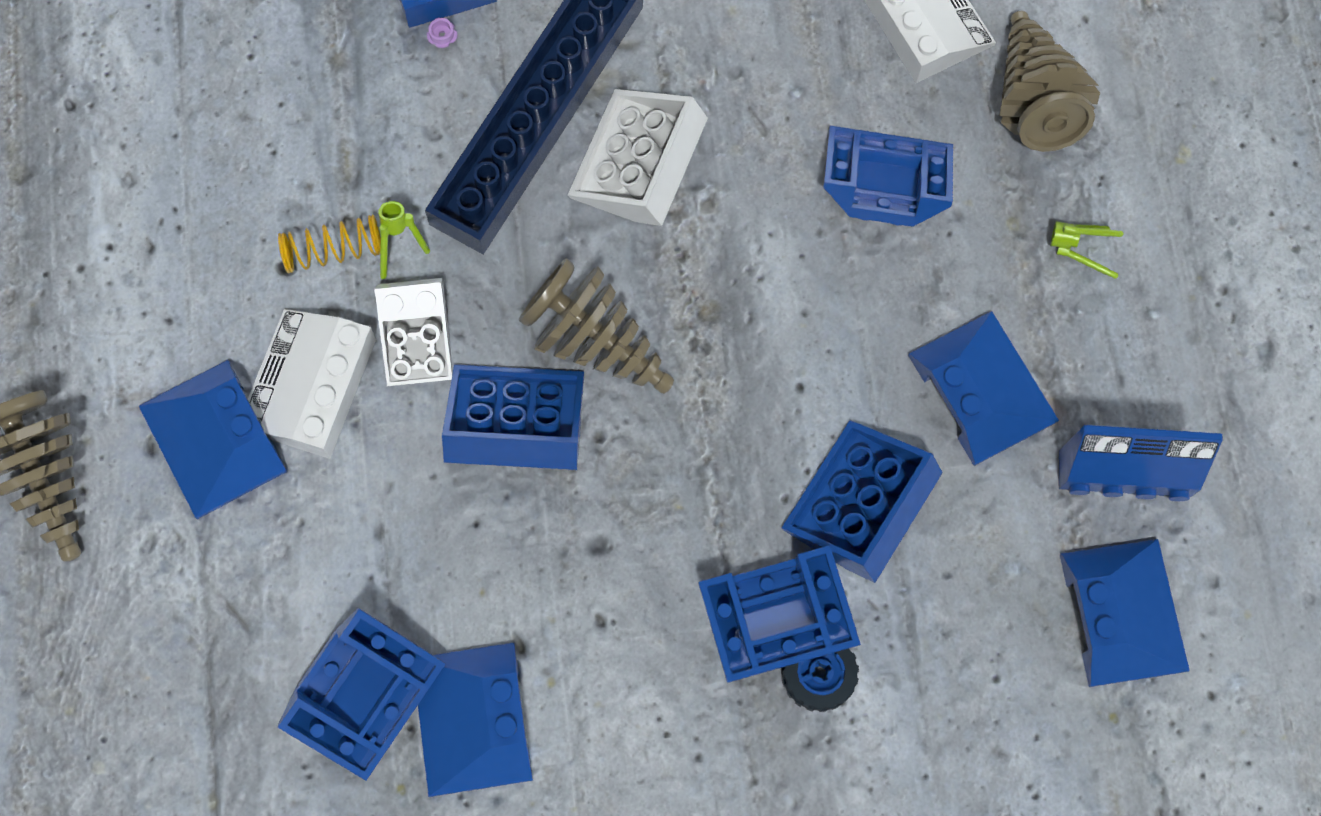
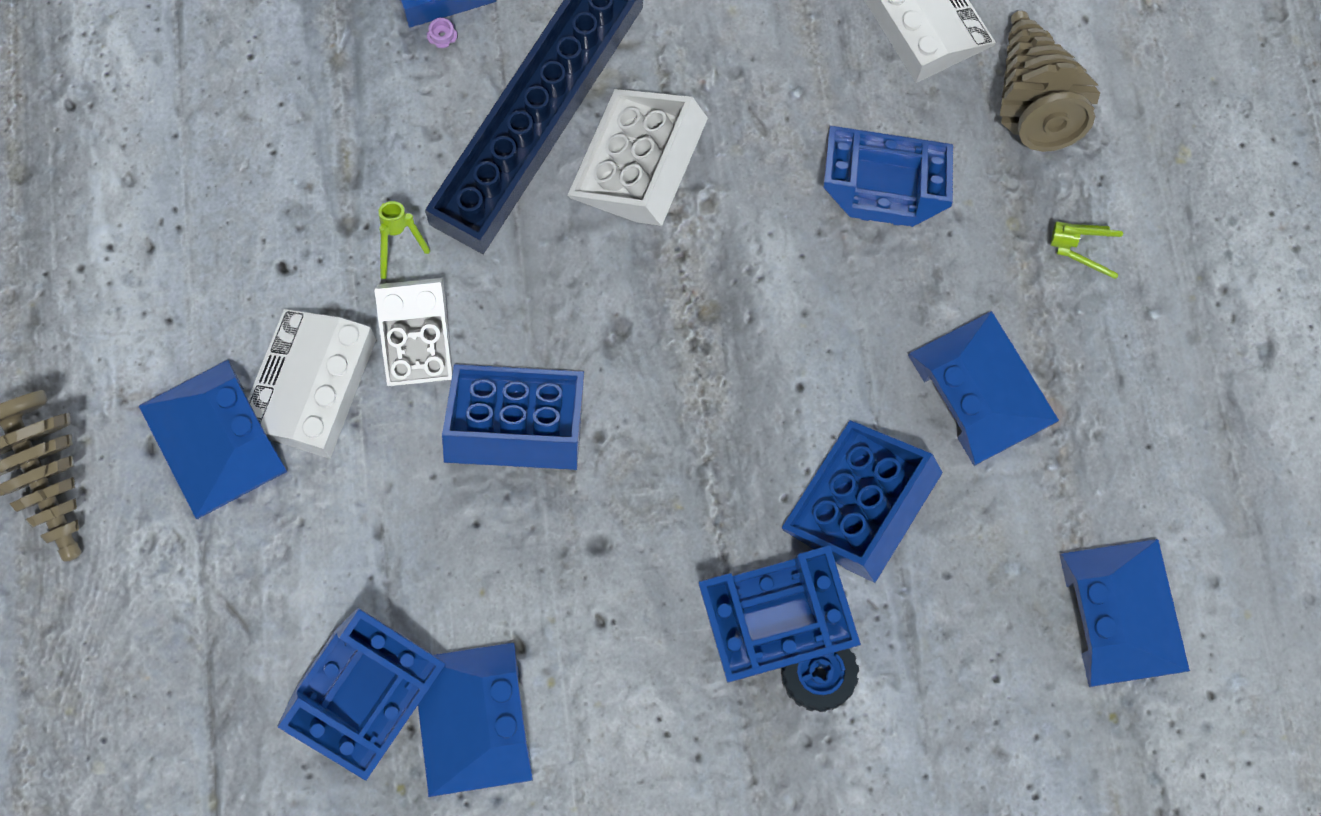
(286, 247): yellow piece -> none
(586, 323): dark tan plant -> none
(1137, 462): blue slope -> none

